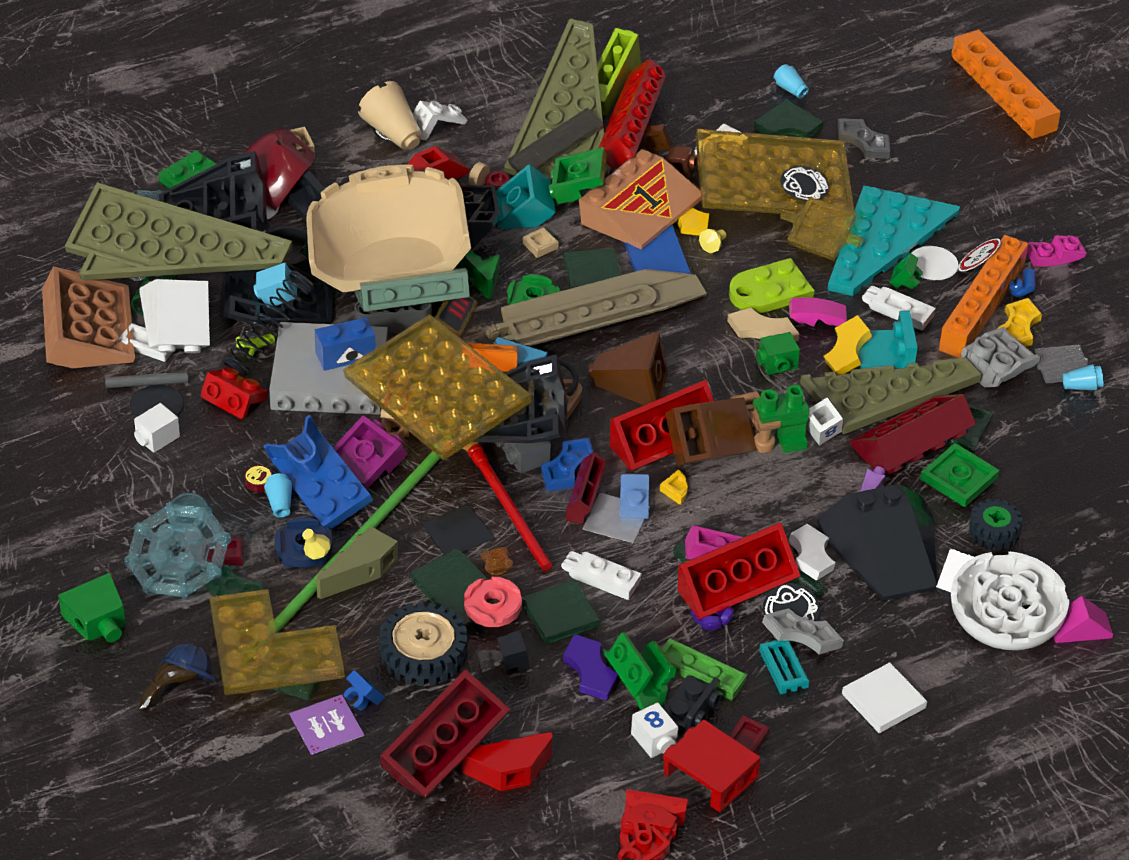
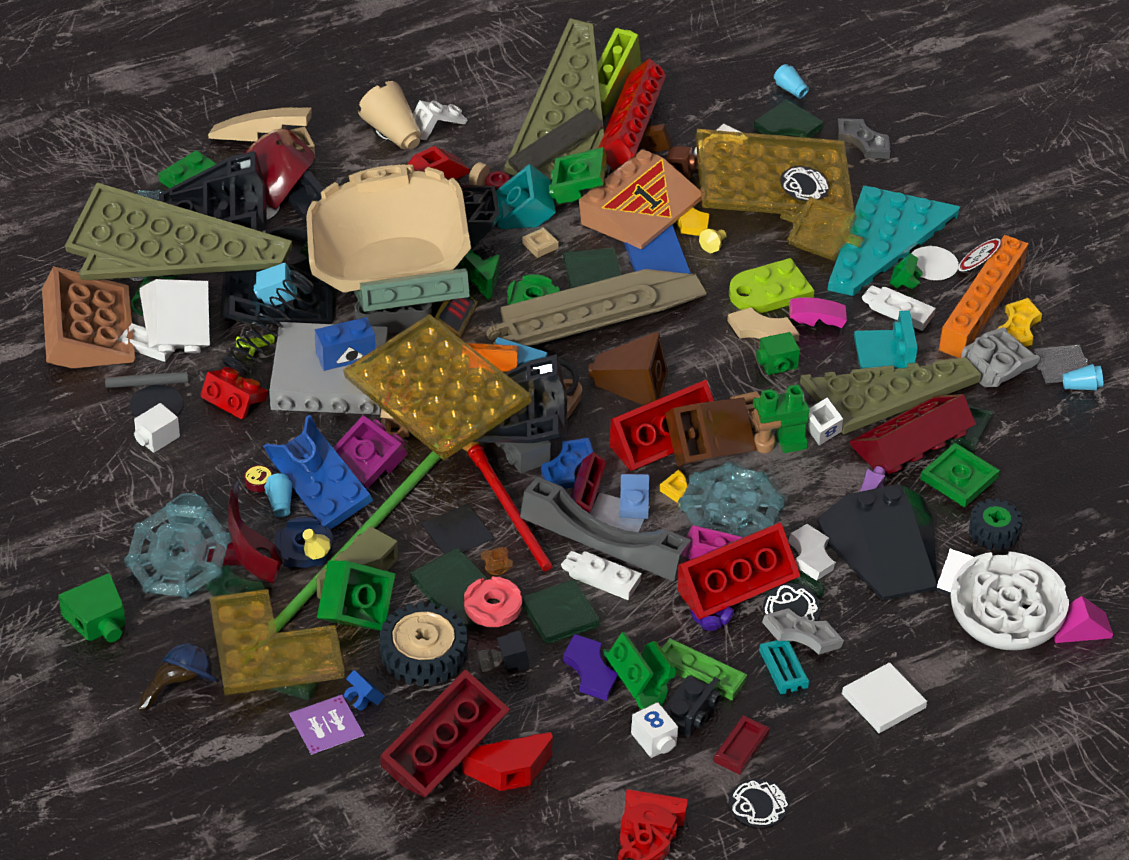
(247, 540): none -> dark red piece
(252, 125): none -> tan slope
(355, 595): none -> green slope
(555, 510): none -> dark grey arch
(714, 762): red panel -> none
(735, 484): none -> clear light blue plate
(758, 803): none -> black sticker
(849, 342): yellow tile -> none
(1006, 84): orange brick -> none
(1026, 286): blue arm -> none
(1061, 251): dark pink slope -> none

